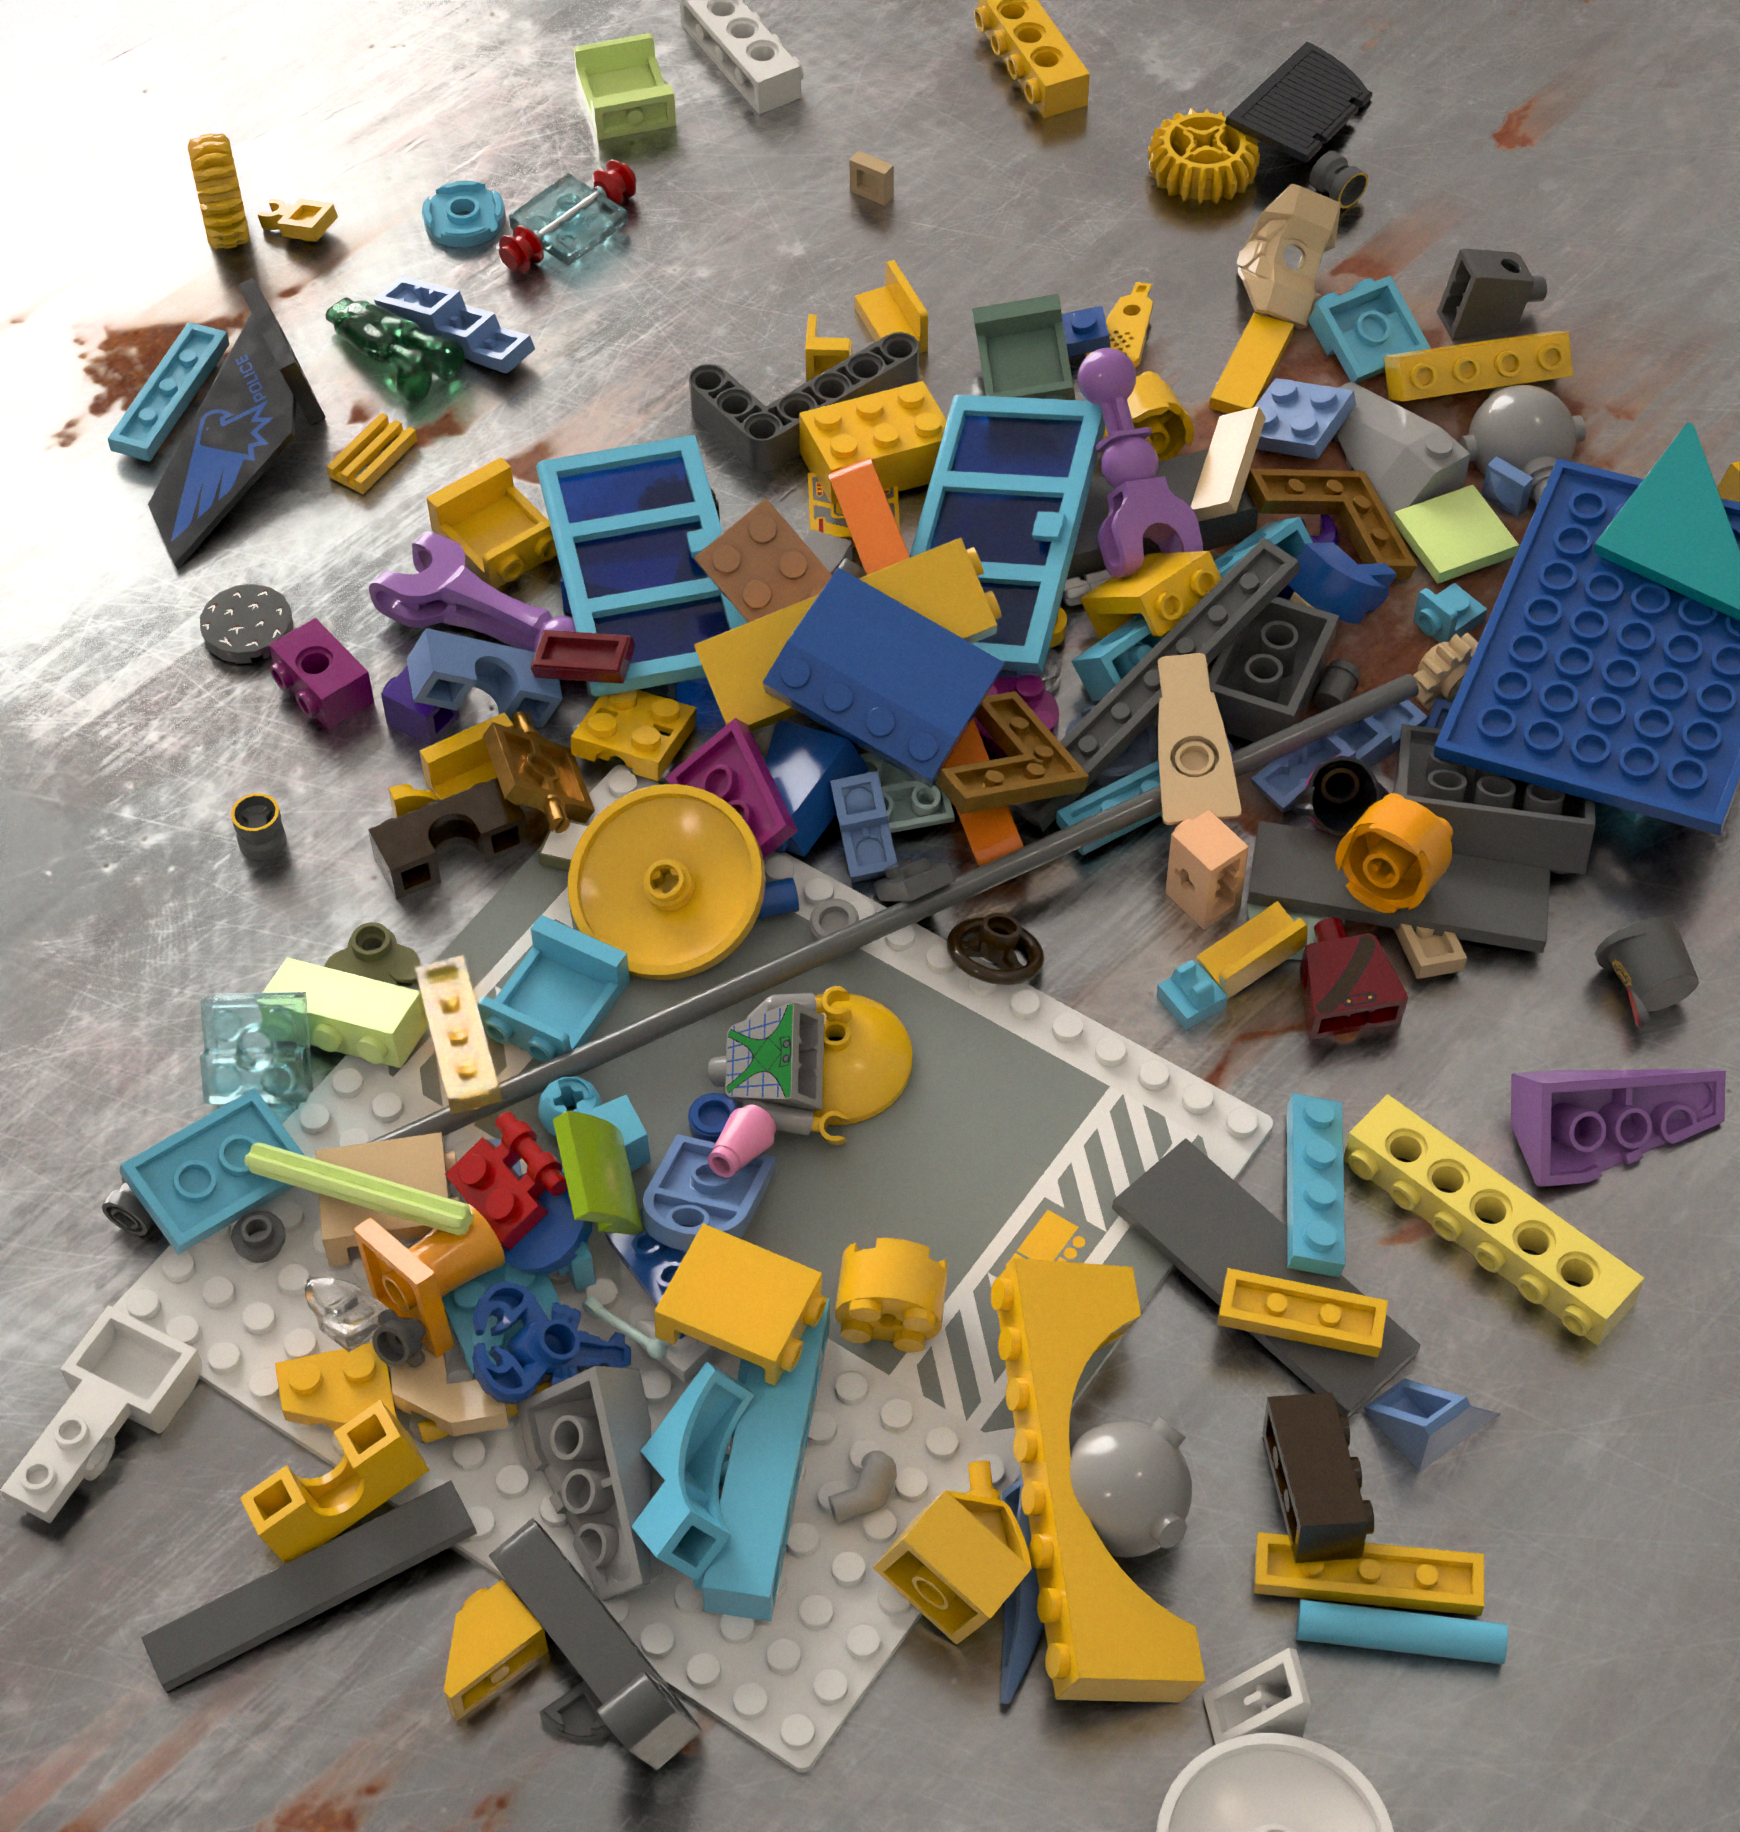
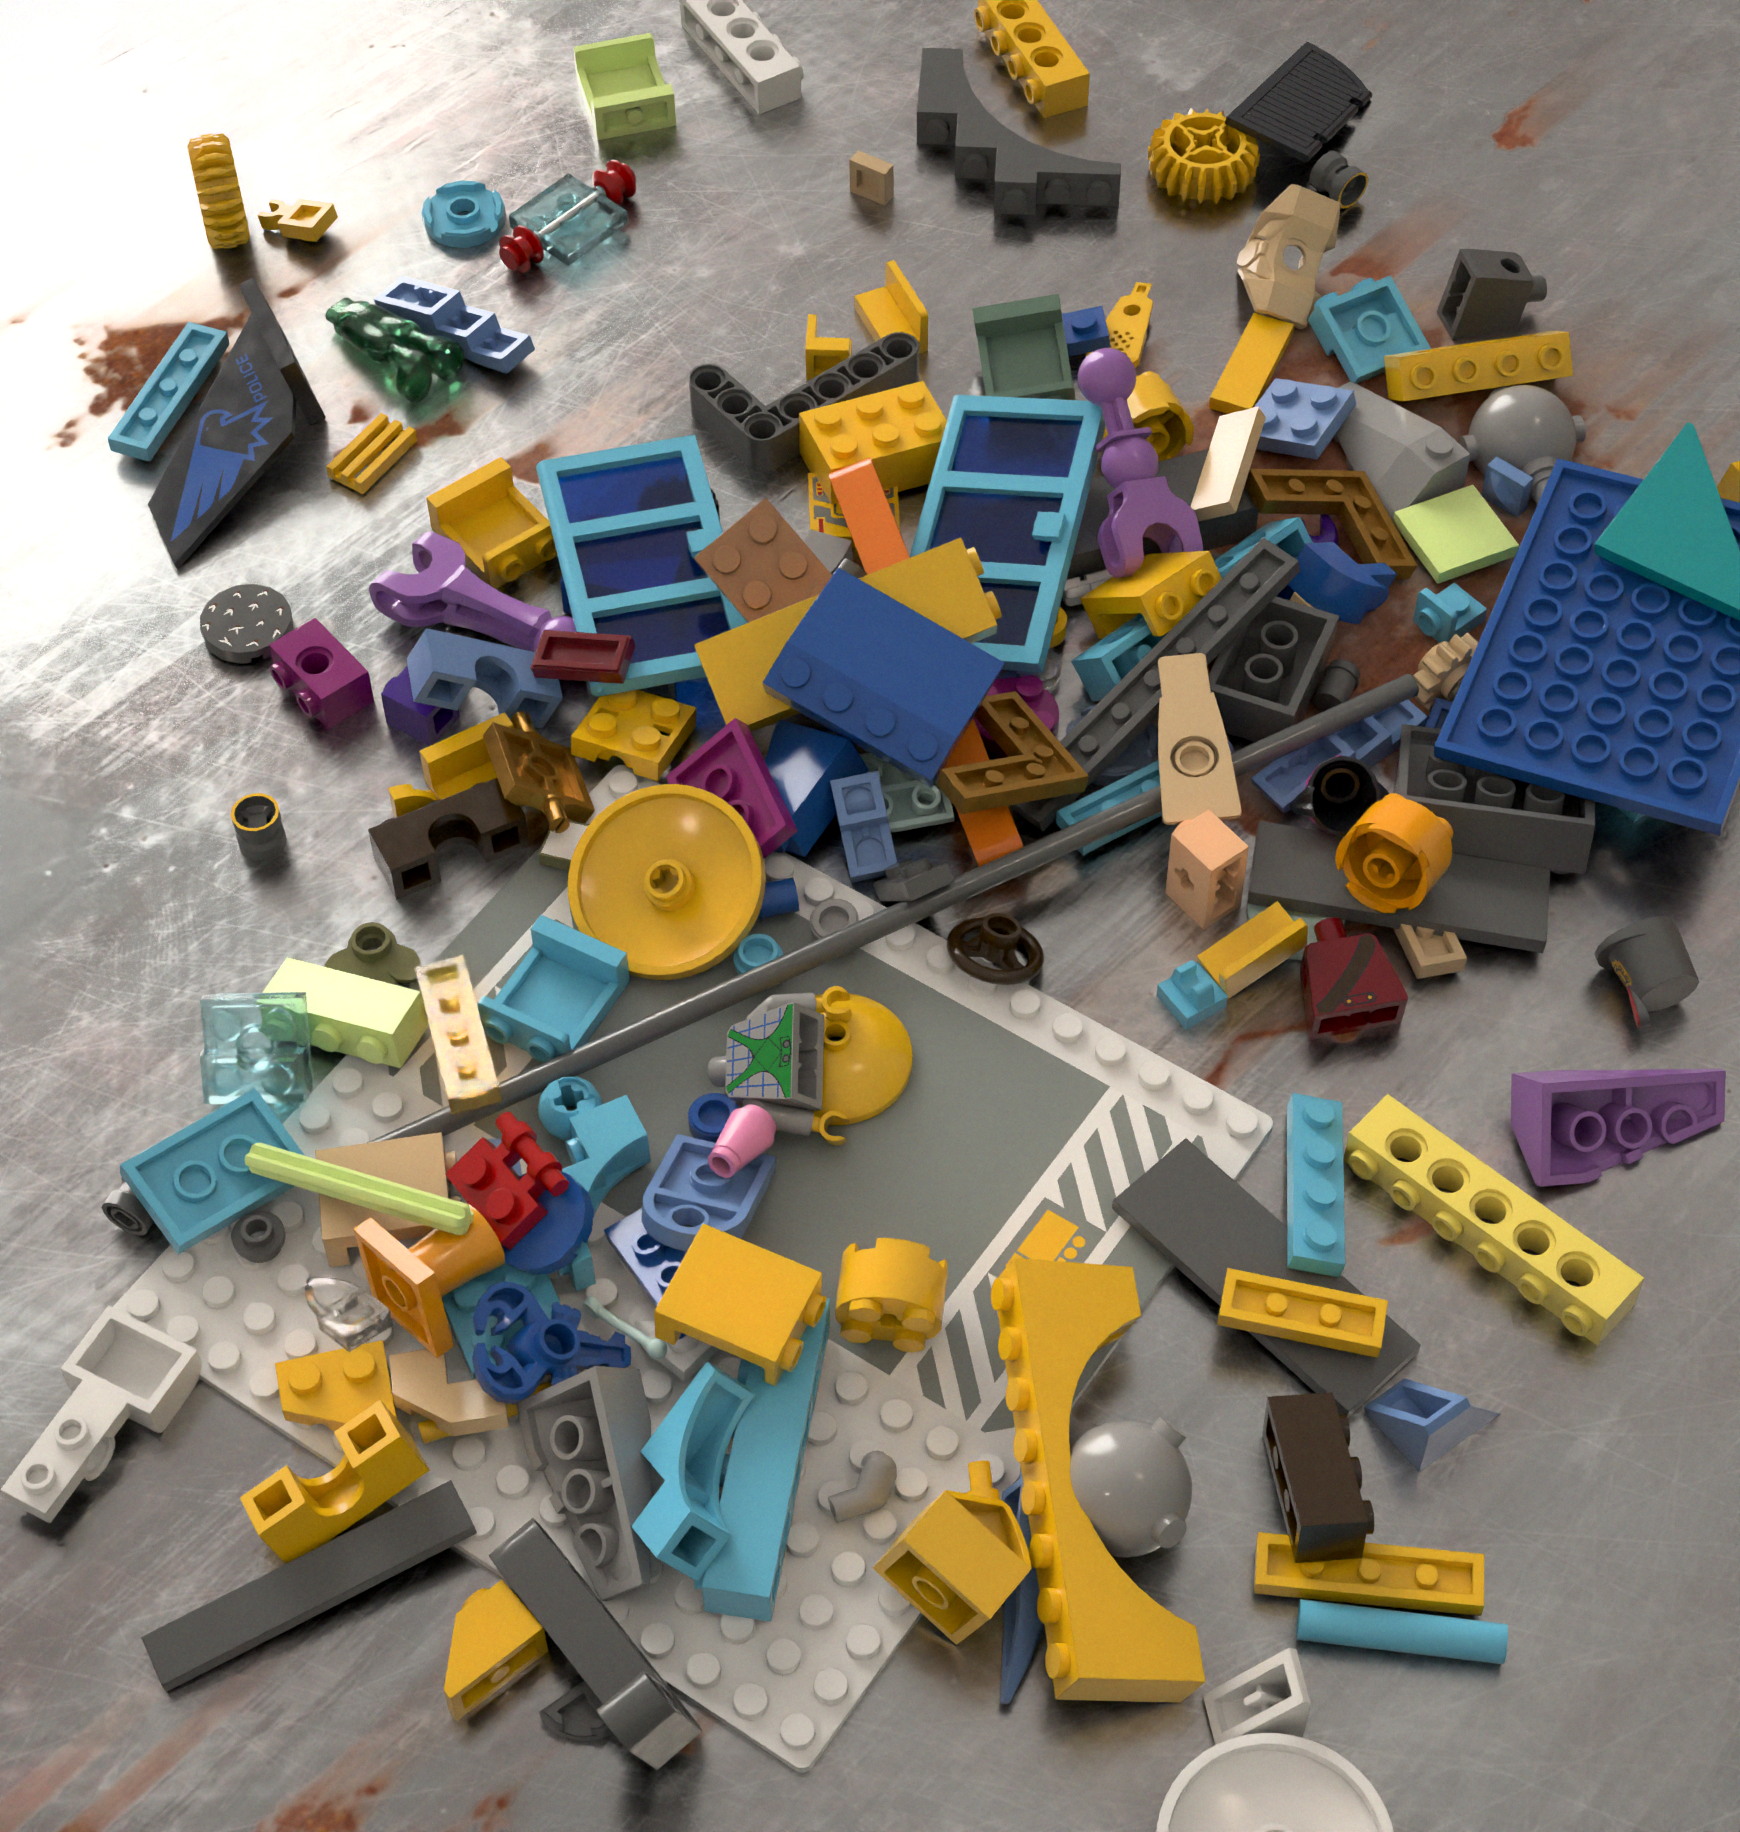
(399, 1339): dark grey plate -> none
(597, 1173): lime slope -> none
(755, 951): none -> medium azure plate
(988, 150): none -> dark grey arch

